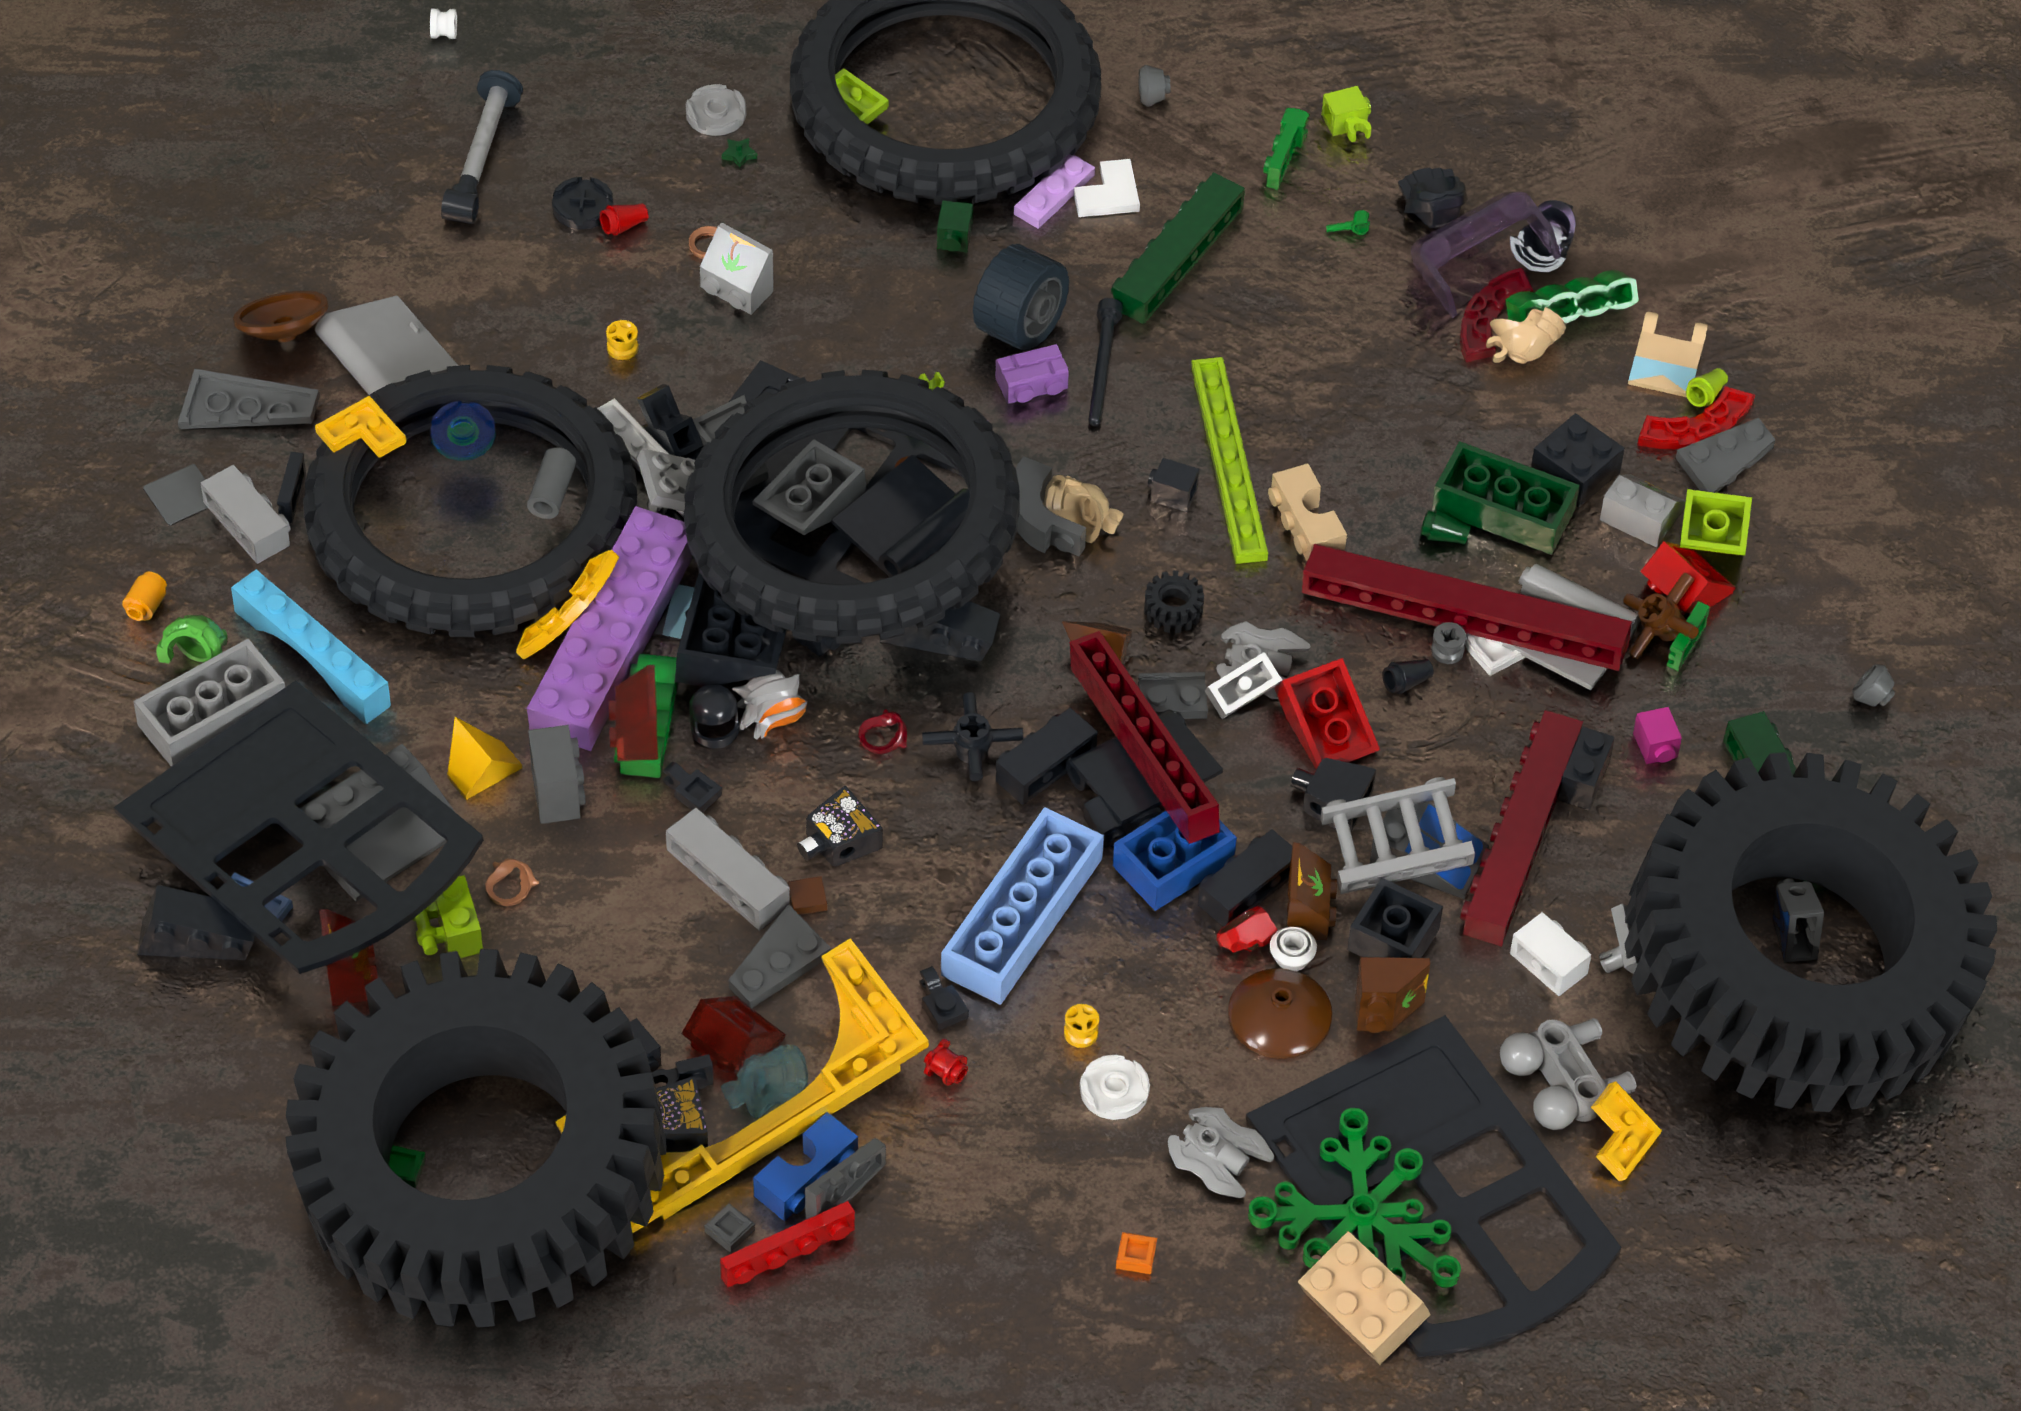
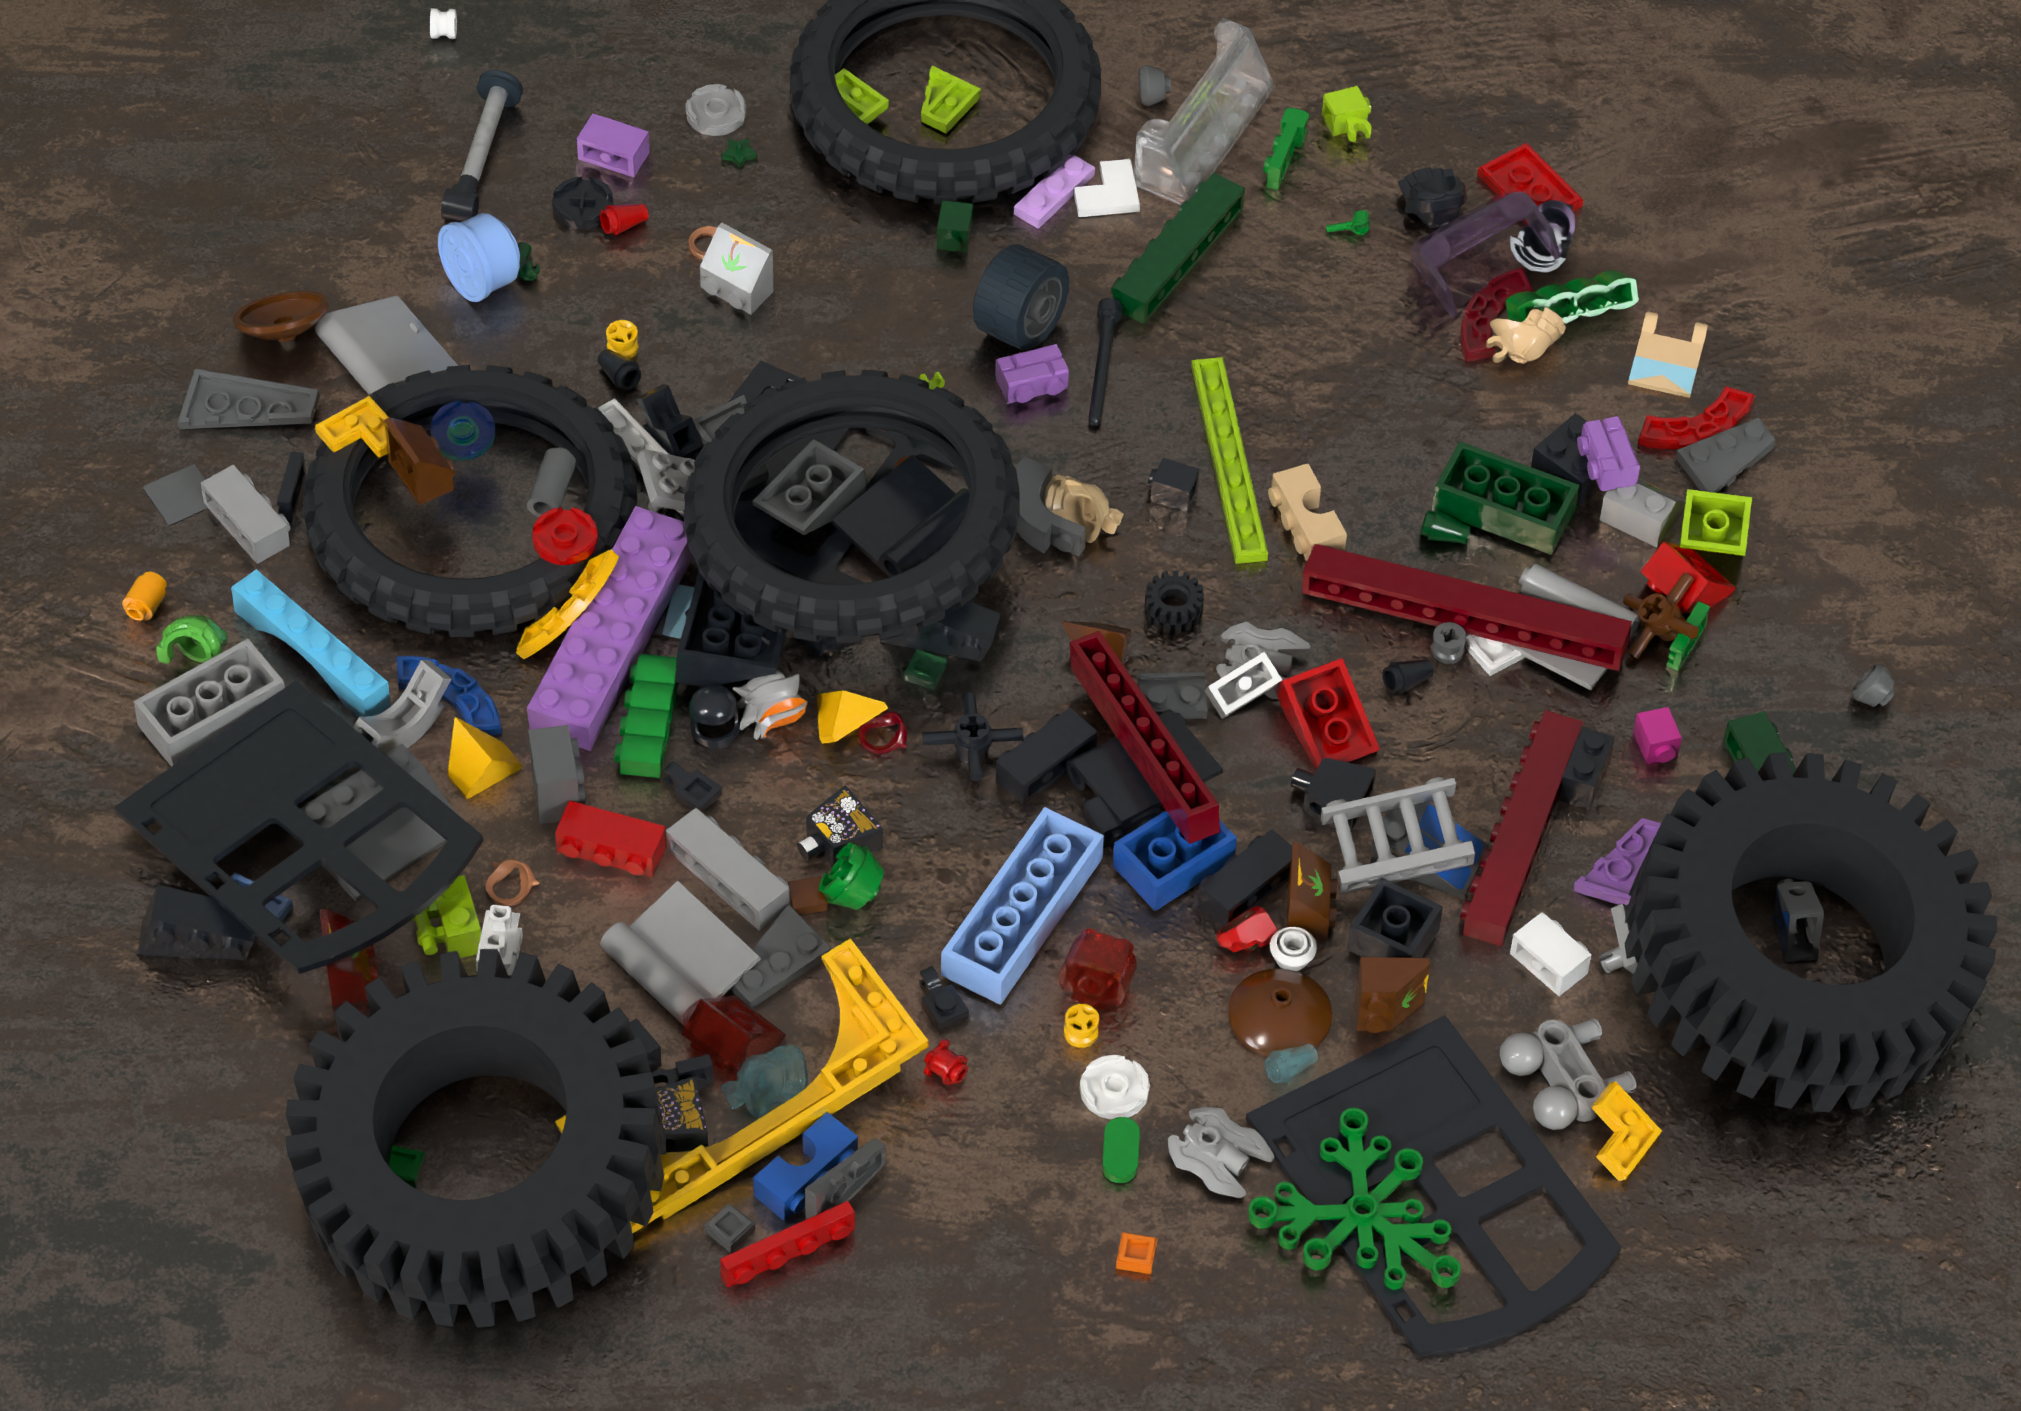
(411, 714): none -> light grey arch
(418, 460): none -> reddish brown slope
(462, 693): none -> blue tile
(478, 255): none -> light blue wheel
(501, 933): none -> white hips
(527, 271): none -> dark green arm
(564, 536): none -> red tile
(610, 839): none -> red brick
(613, 145): none -> medium lavender brick
(620, 369): none -> black cone
(635, 717): clear red slope -> none
(679, 952): none -> light grey door
(843, 712): none -> yellow slope
(852, 878): none -> green cone
(925, 669): none -> clear green tile
(947, 100): none -> lime wing
(1098, 969): none -> clear red brick
(1121, 1150): none -> green tile
(1190, 147): none -> clear windscreen
(1288, 1063): none -> clear light blue cone
(1364, 1298): tan brick -> none
(1528, 173): none -> red tile
(1608, 454): none -> medium lavender brick
(1616, 872): none -> medium lavender wing
(1705, 388): lime cone -> none

